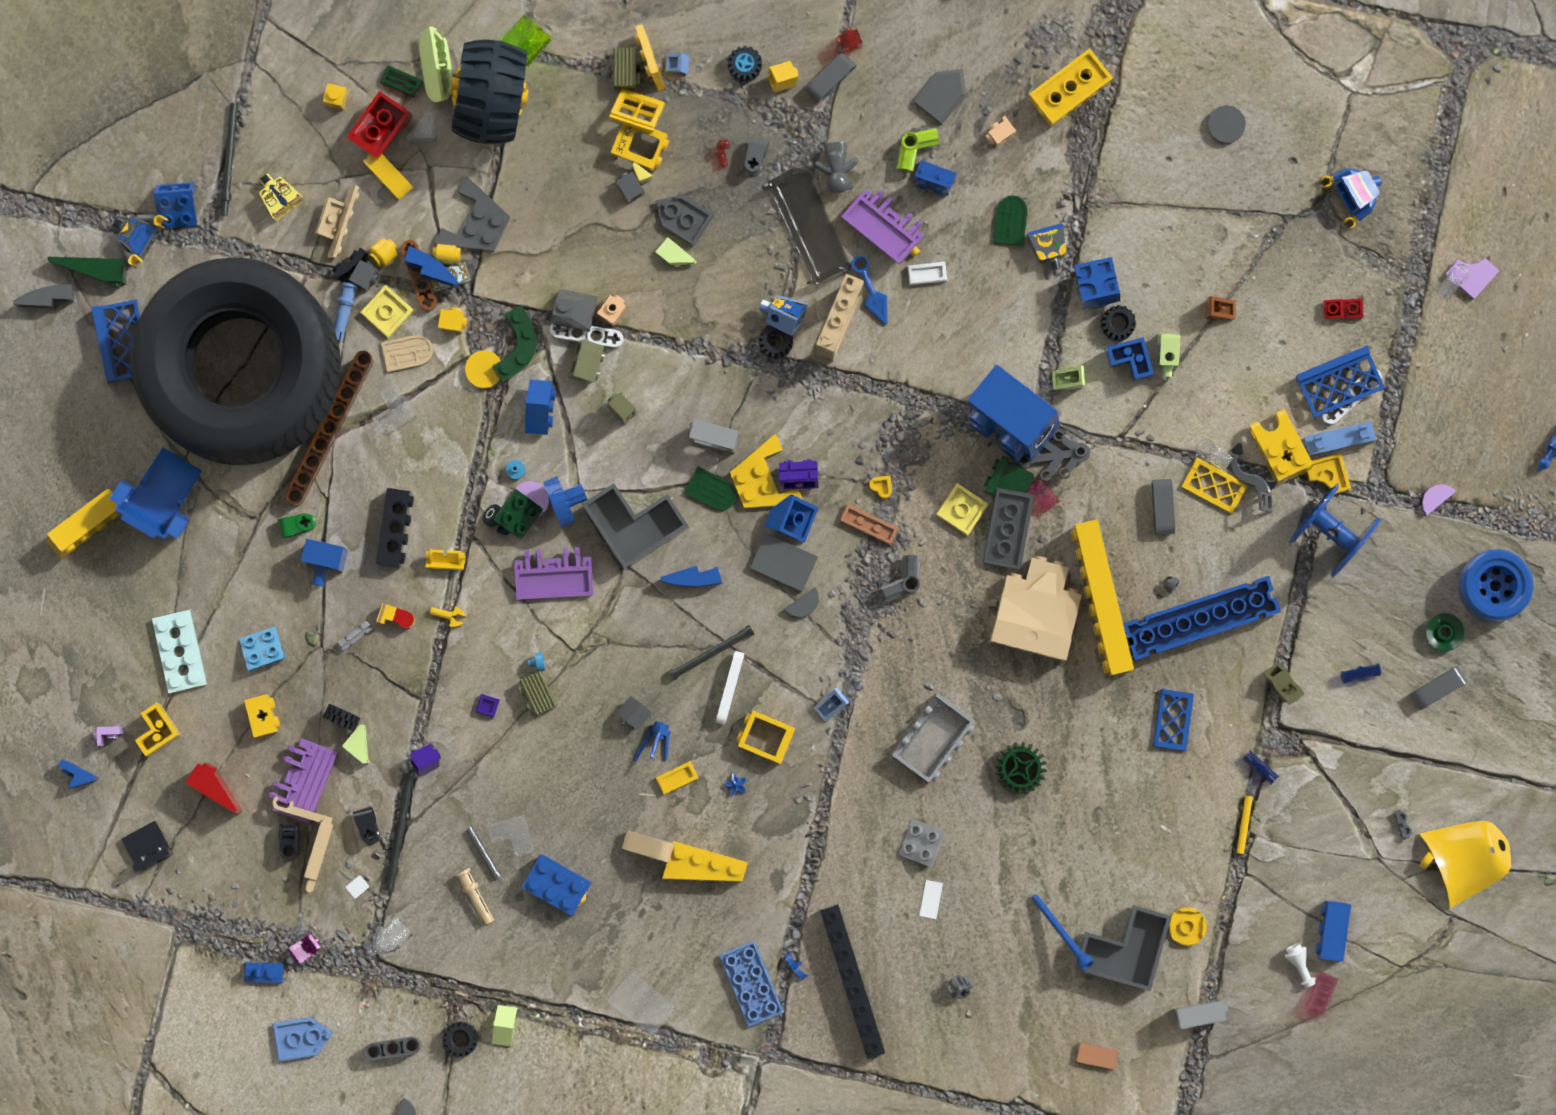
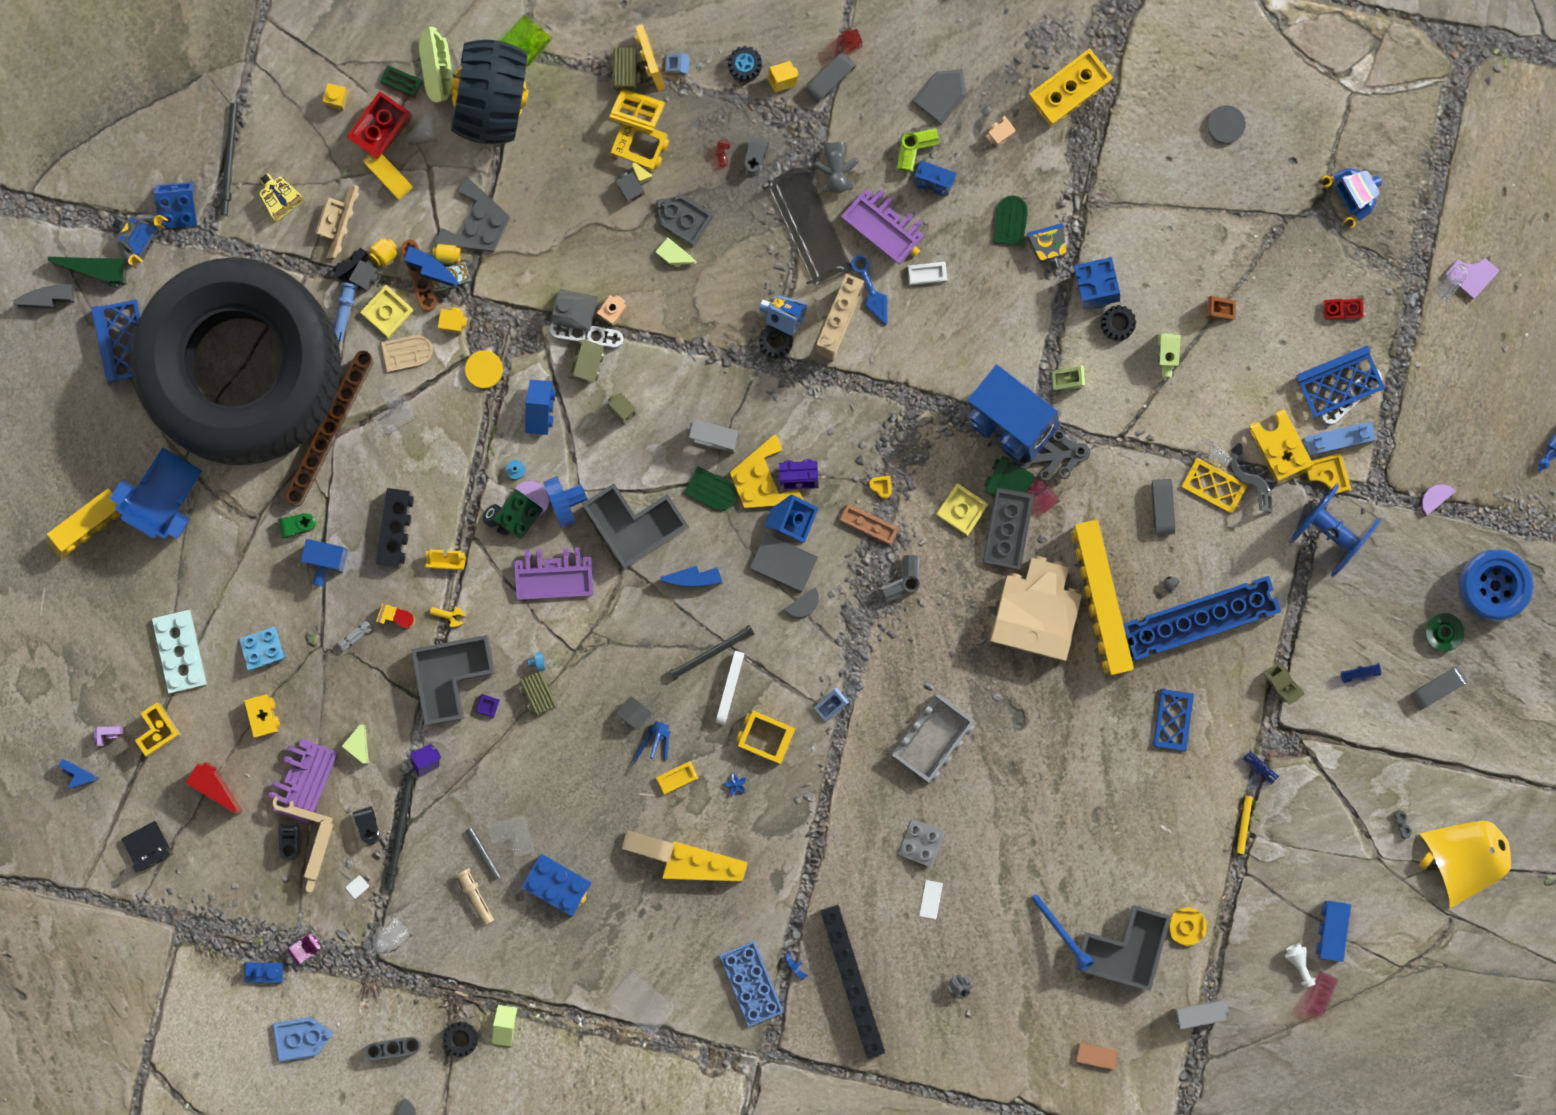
(341, 717): black tyre -> none
(440, 669): none -> dark grey piece
(525, 346): dark green plate -> none
(1035, 759): dark green gear -> none
(1131, 353): blue brick -> none

